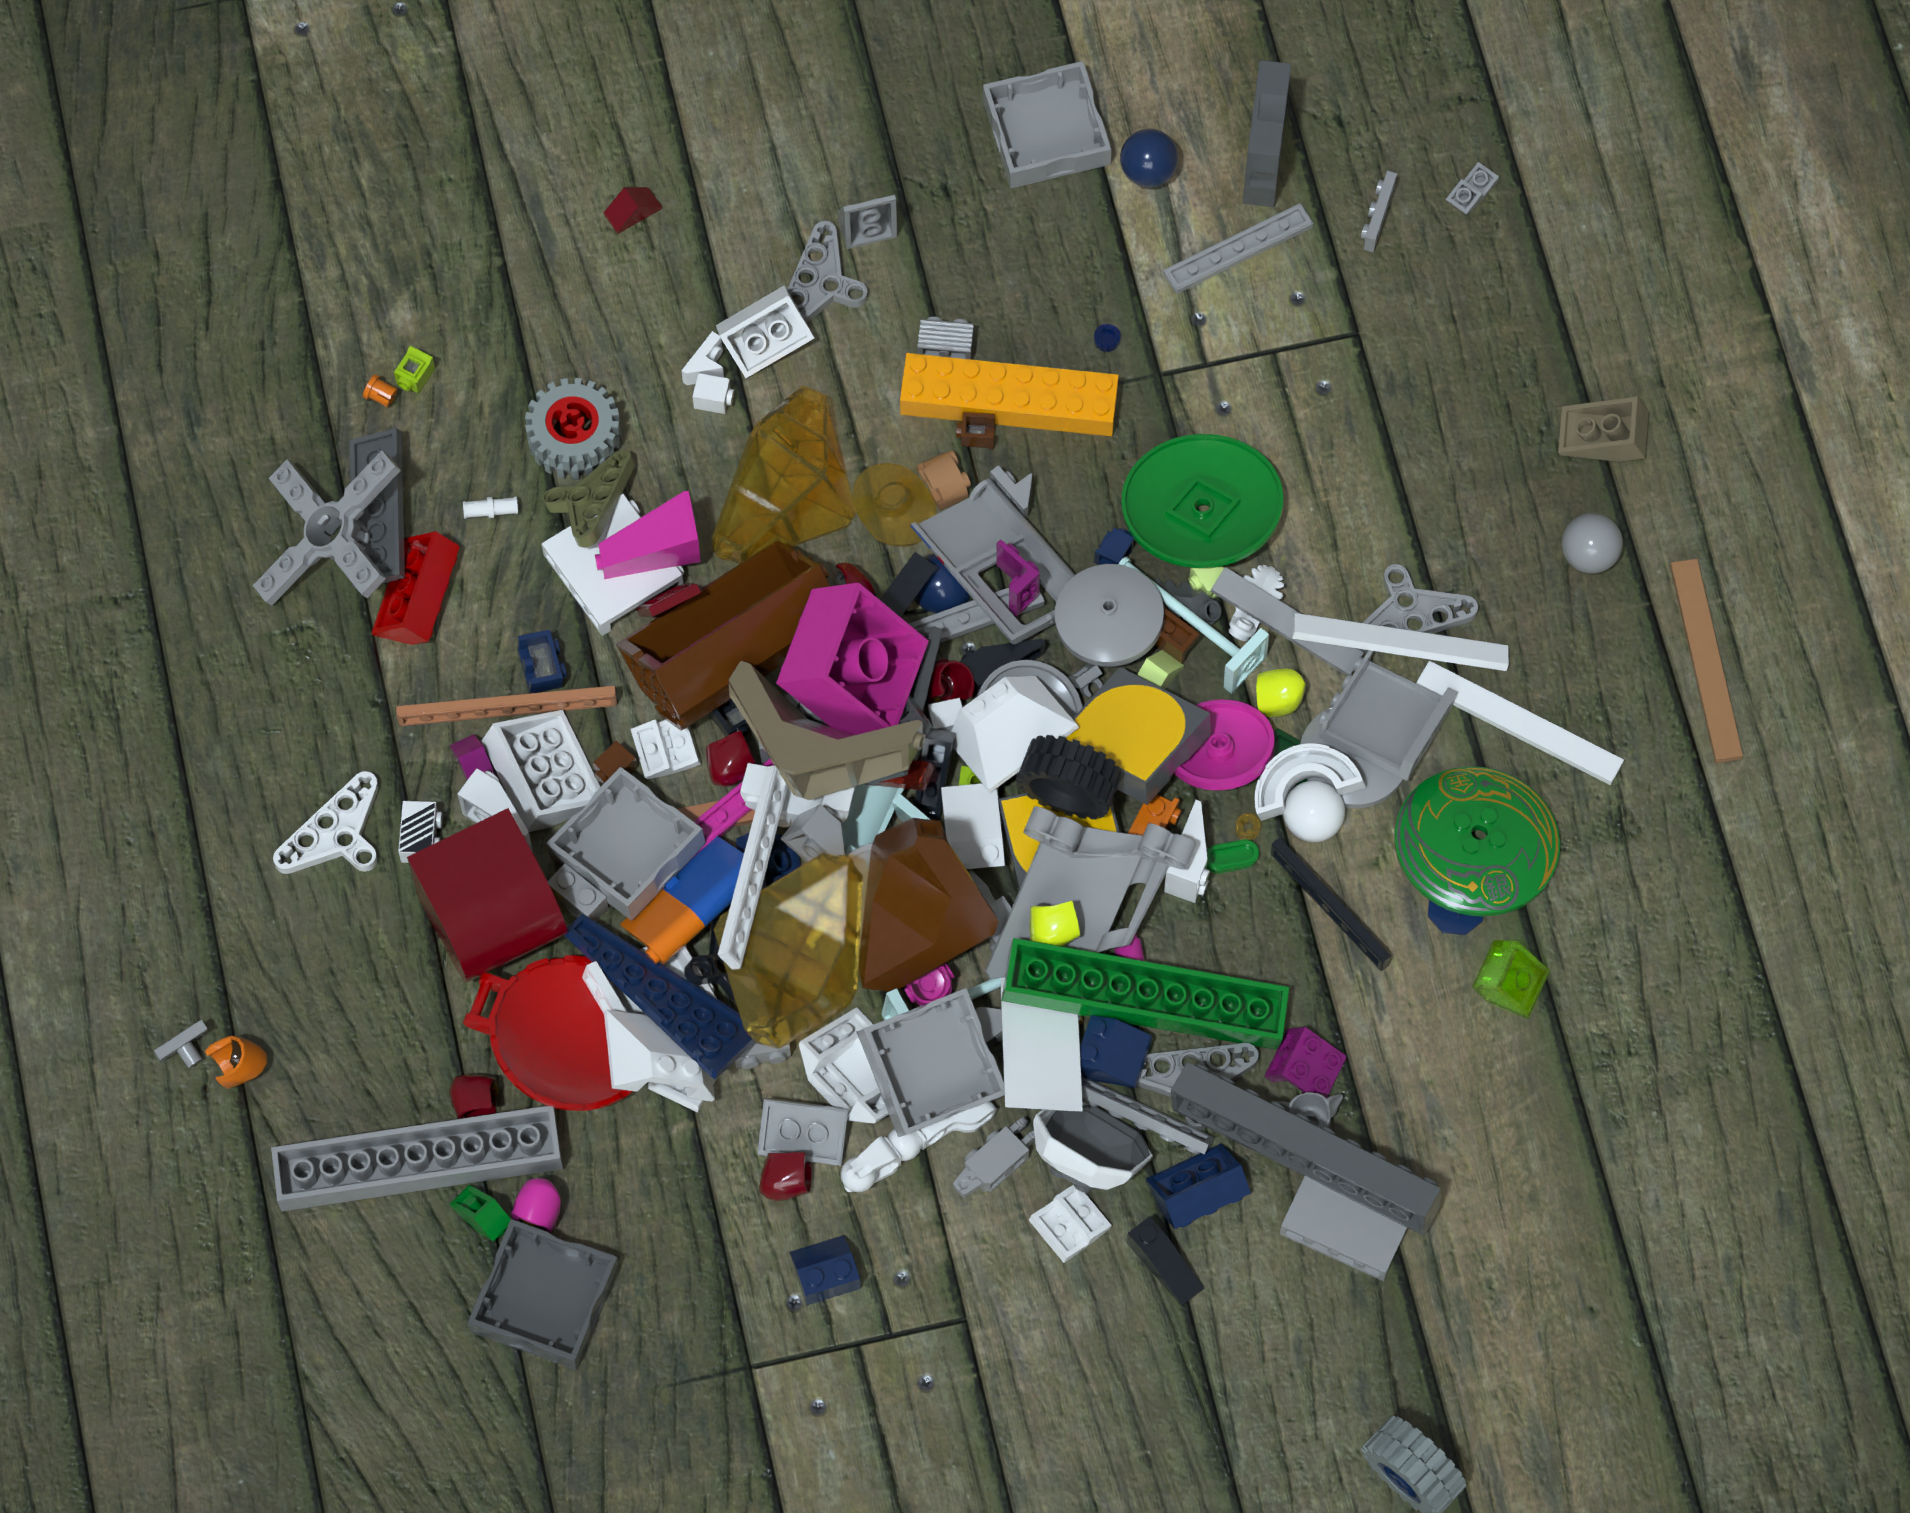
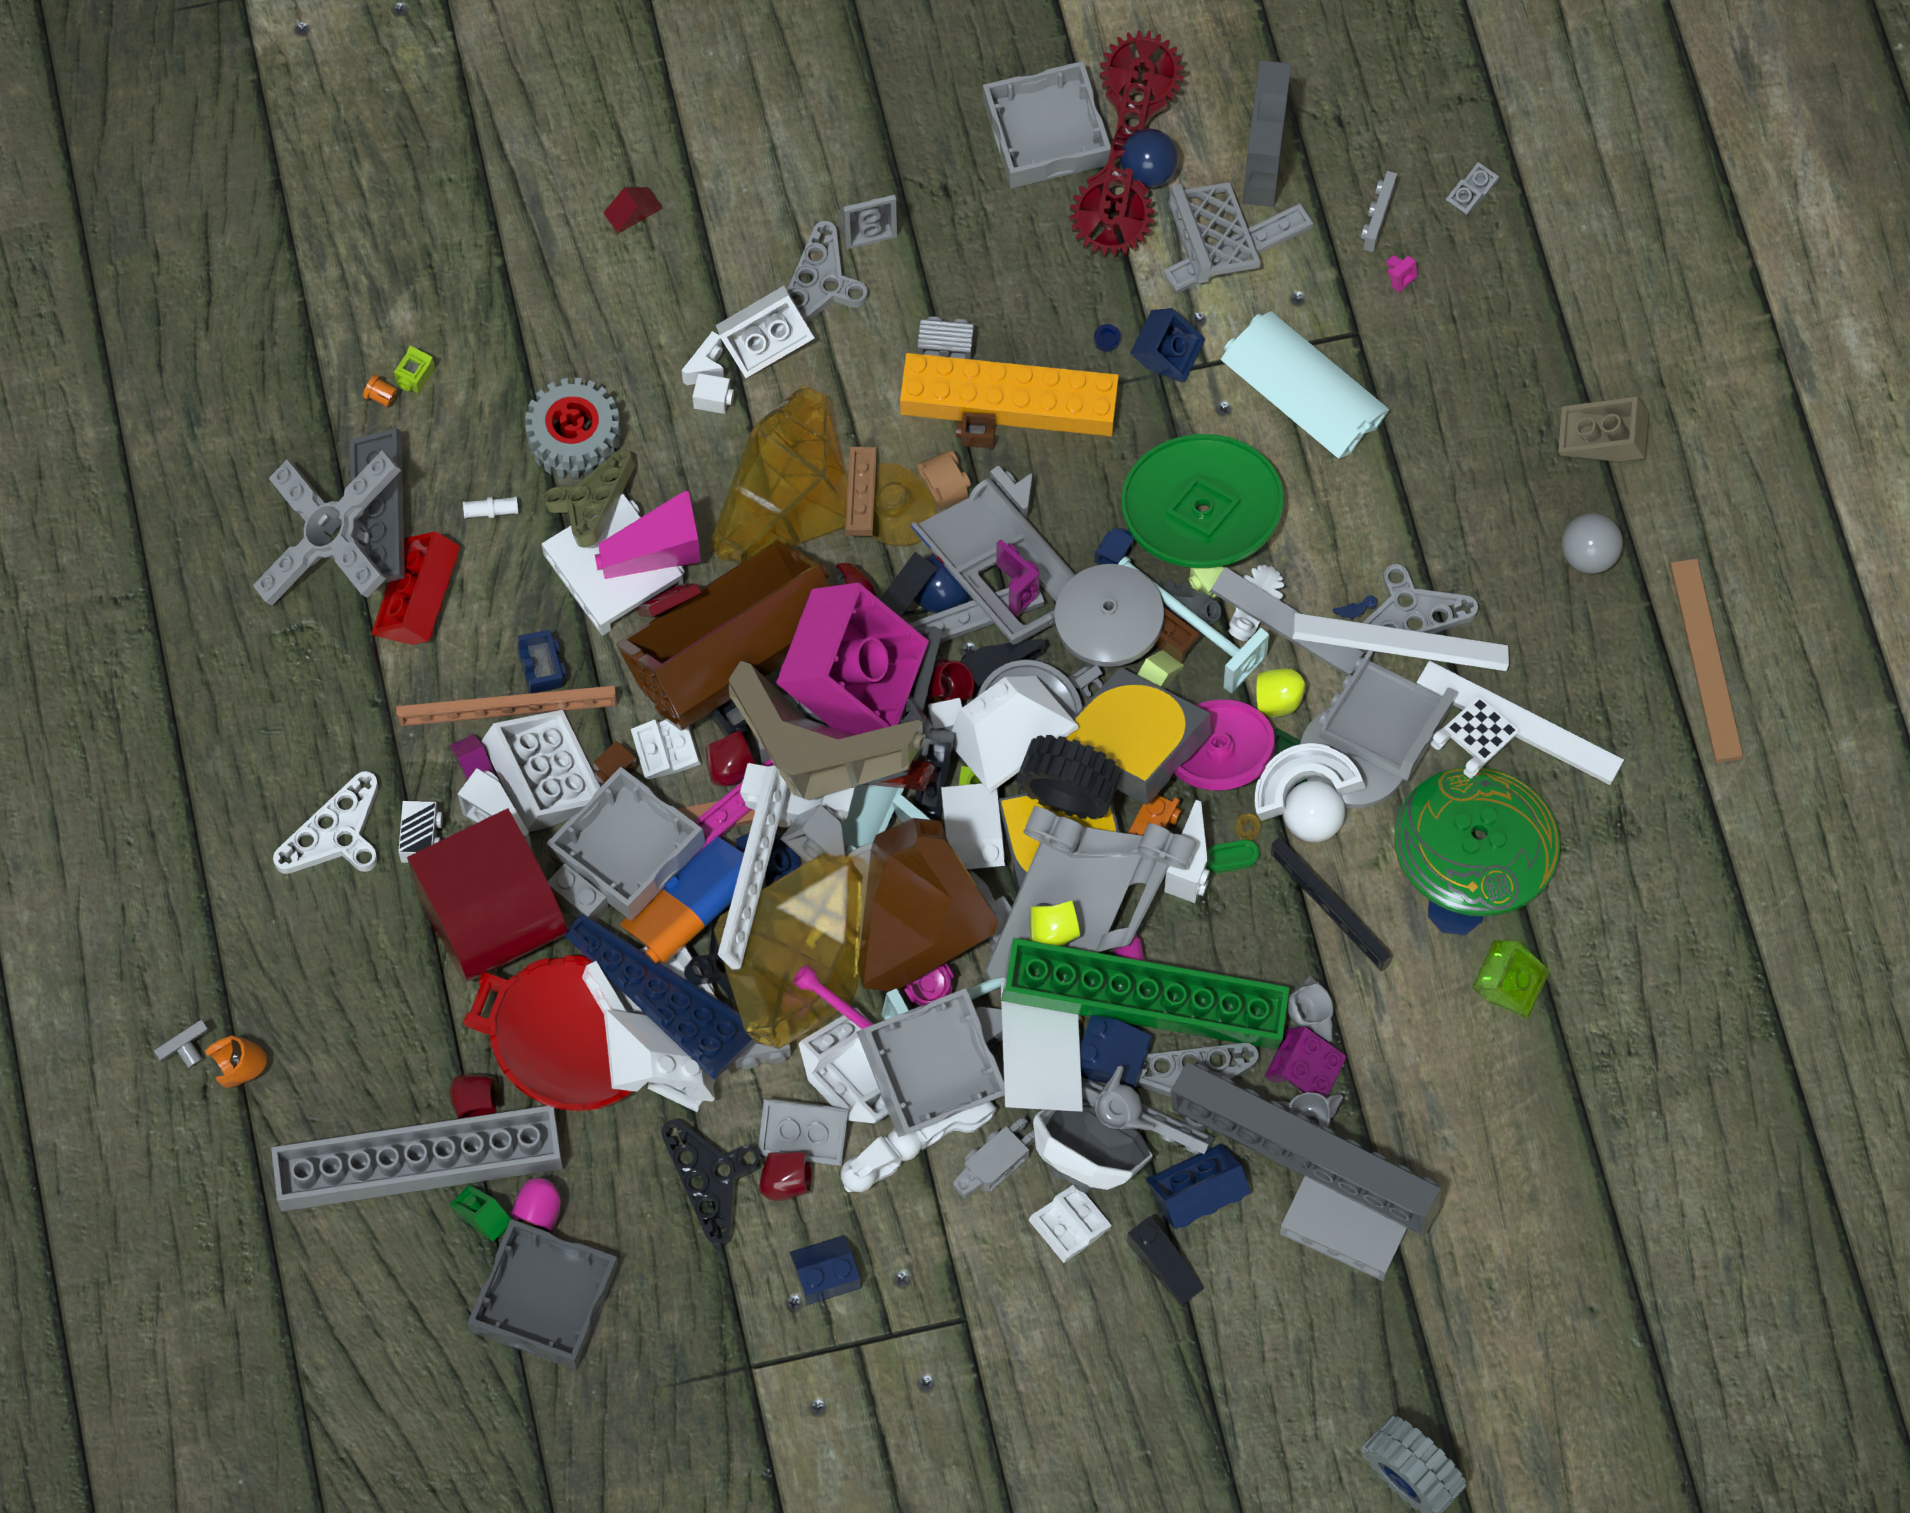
(715, 1189): none -> black beam
(807, 979): none -> dark pink piece
(861, 491): none -> medium nougat tile
(1097, 206): none -> dark red beam
(1120, 1105): none -> light grey piece
(1167, 344): none -> dark blue slope
(1191, 230): none -> light grey fence
(1304, 384): none -> light aqua cylinder
(1312, 1008): none -> light grey piece
(1356, 610): none -> dark blue piece
(1401, 272): none -> dark pink tile
(1479, 731): none -> white flag

